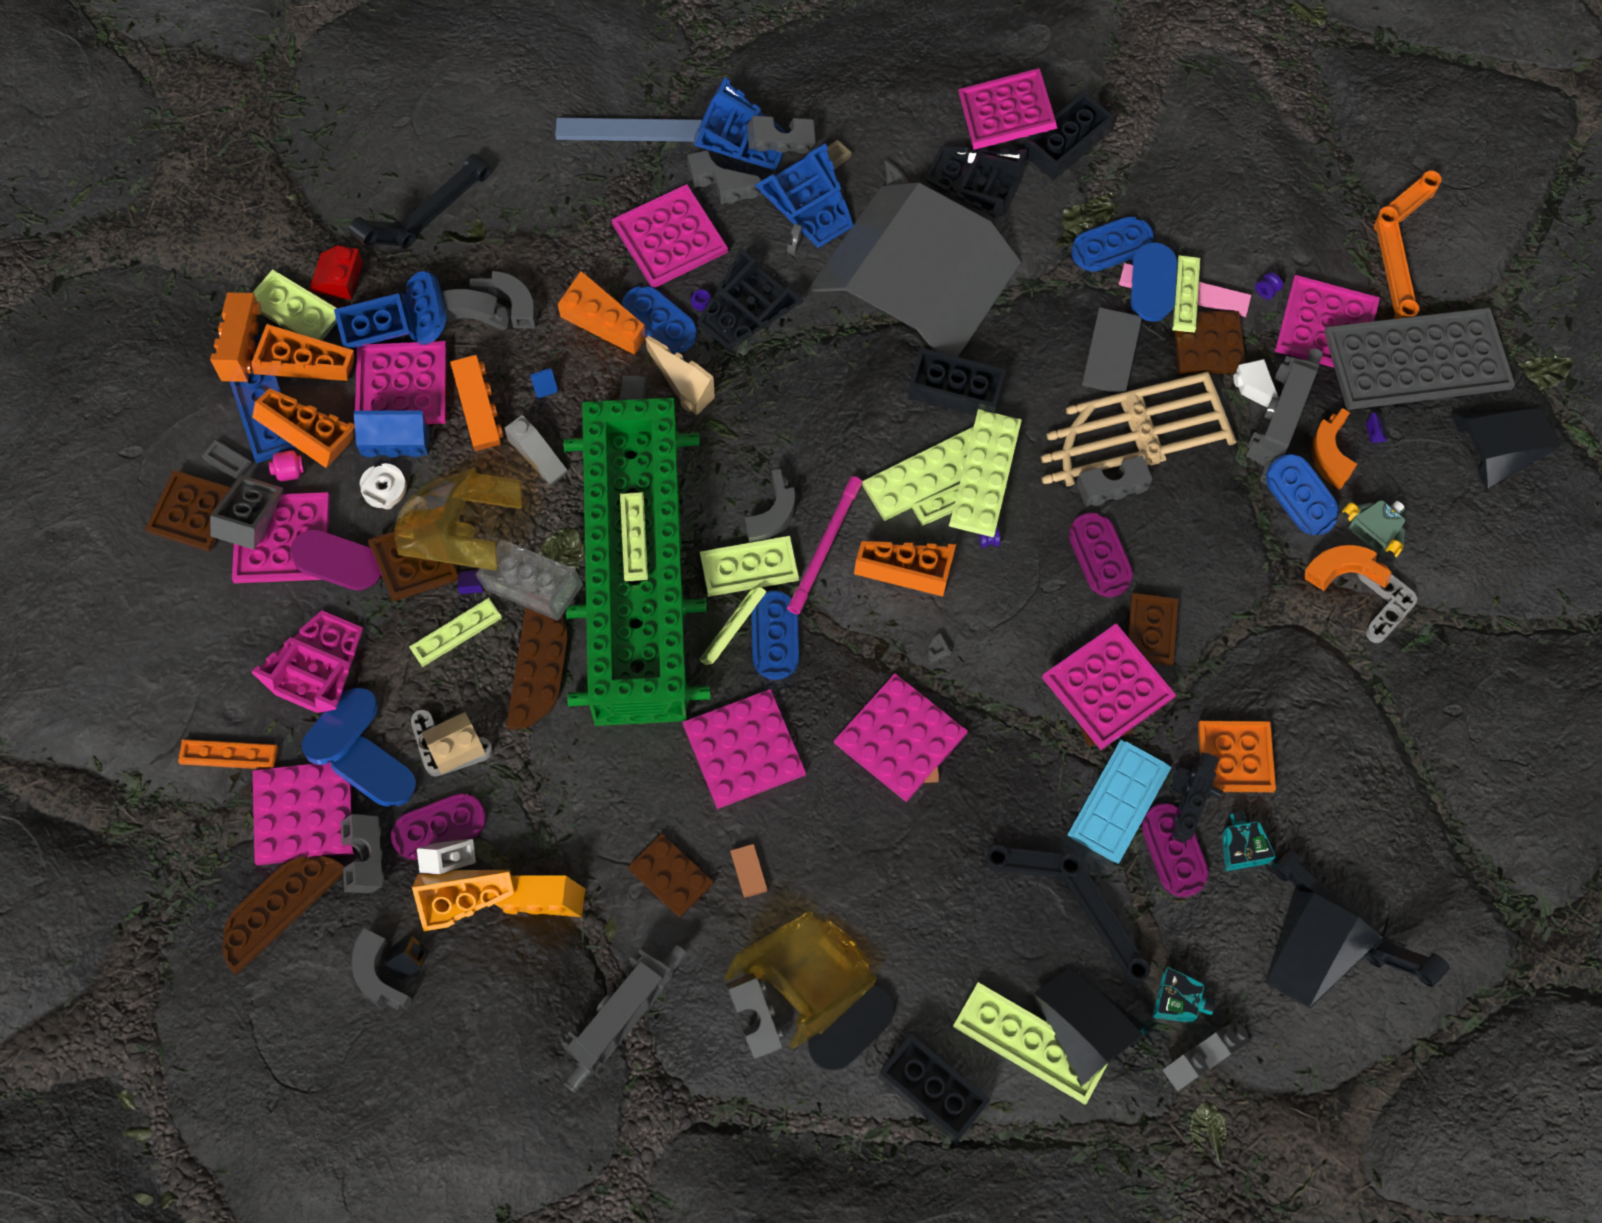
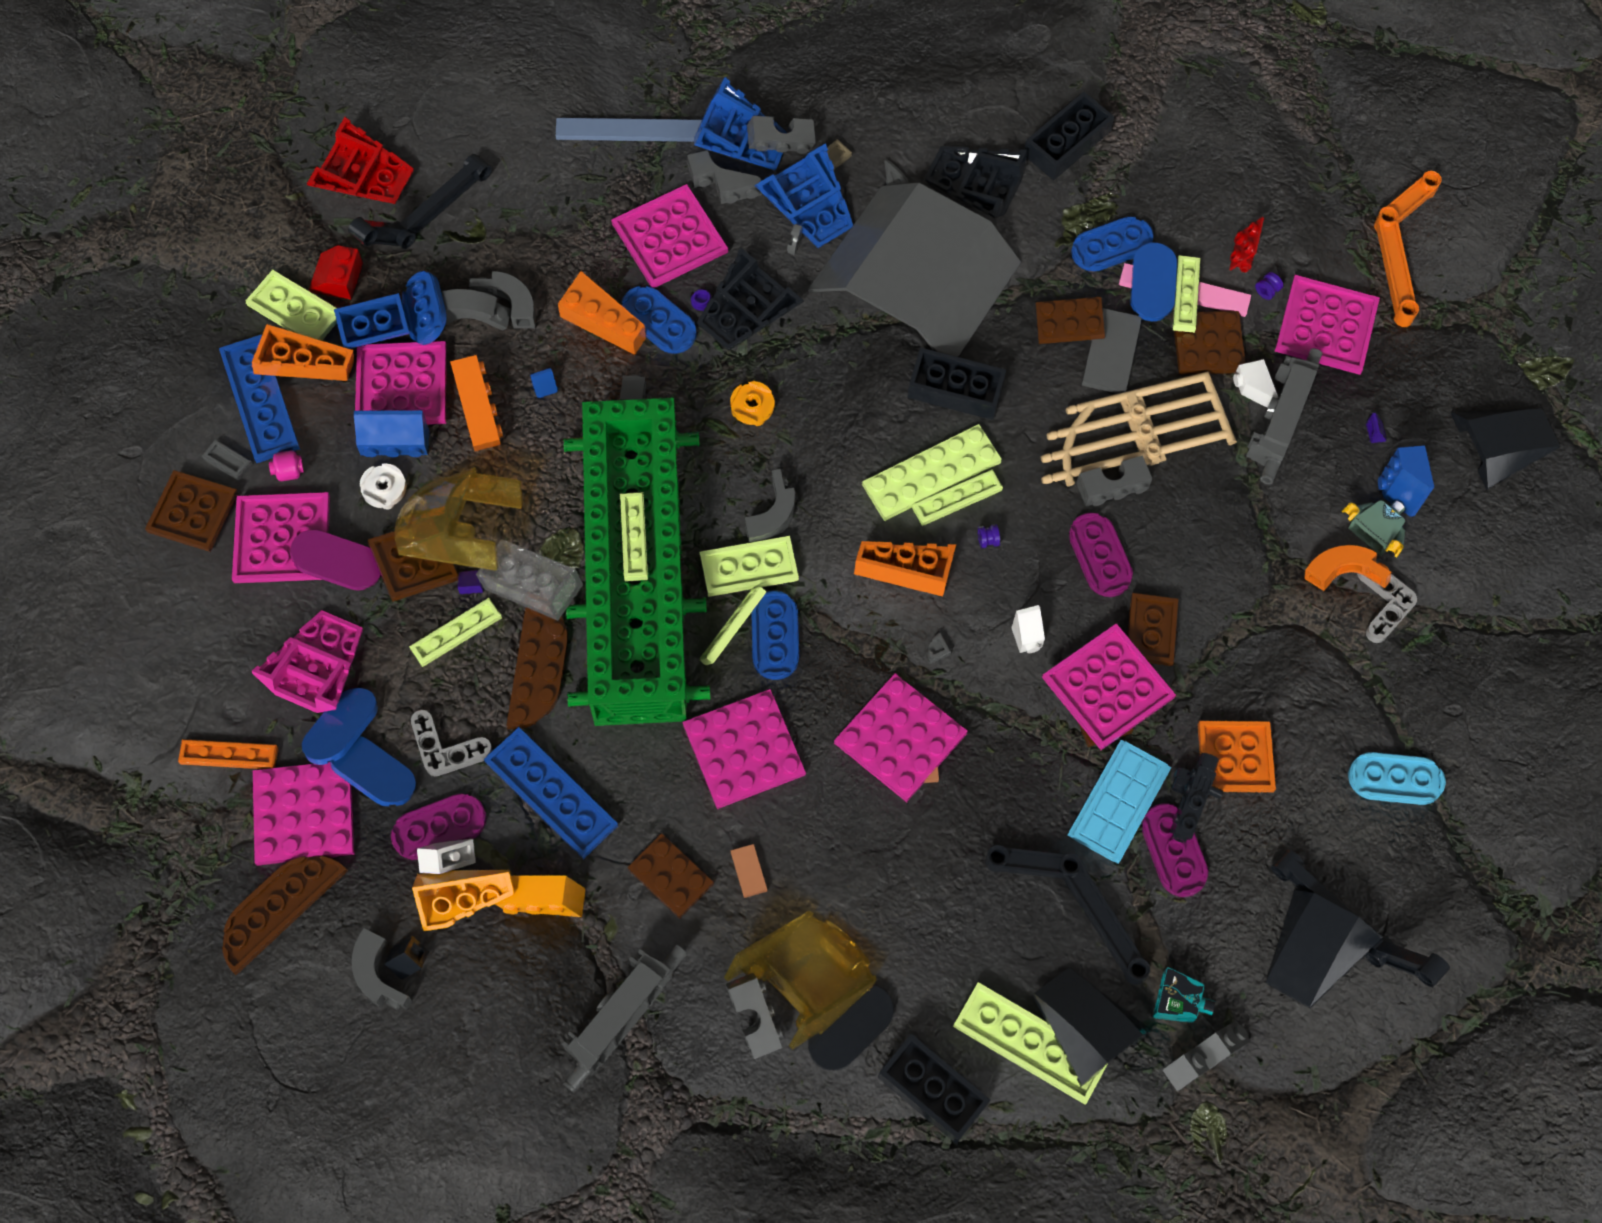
(236, 337): orange wedge -> none
(245, 512): dark grey slope -> none
(303, 426): orange wedge -> none
(361, 167): none -> red wedge
(363, 834): dark grey arch -> none
(453, 743): tan slope -> none
(535, 449): light grey slope -> none
(551, 793): none -> blue plate
(688, 380): tan wedge -> none
(752, 415): none -> light orange plate
(801, 594): dark pink piece -> none
(985, 473): yellowish green plate -> none
(1007, 109): dark pink plate -> none
(1028, 629): none -> white slope
(1070, 320): none -> reddish brown plate
(1245, 844): torso -> none
(1246, 246): none -> red hinge
(1302, 494): blue tile -> none
(1326, 456): orange arch -> none
(1396, 778): none -> medium azure tile
(1407, 478): none -> blue slope
(1418, 358): dark grey plate -> none

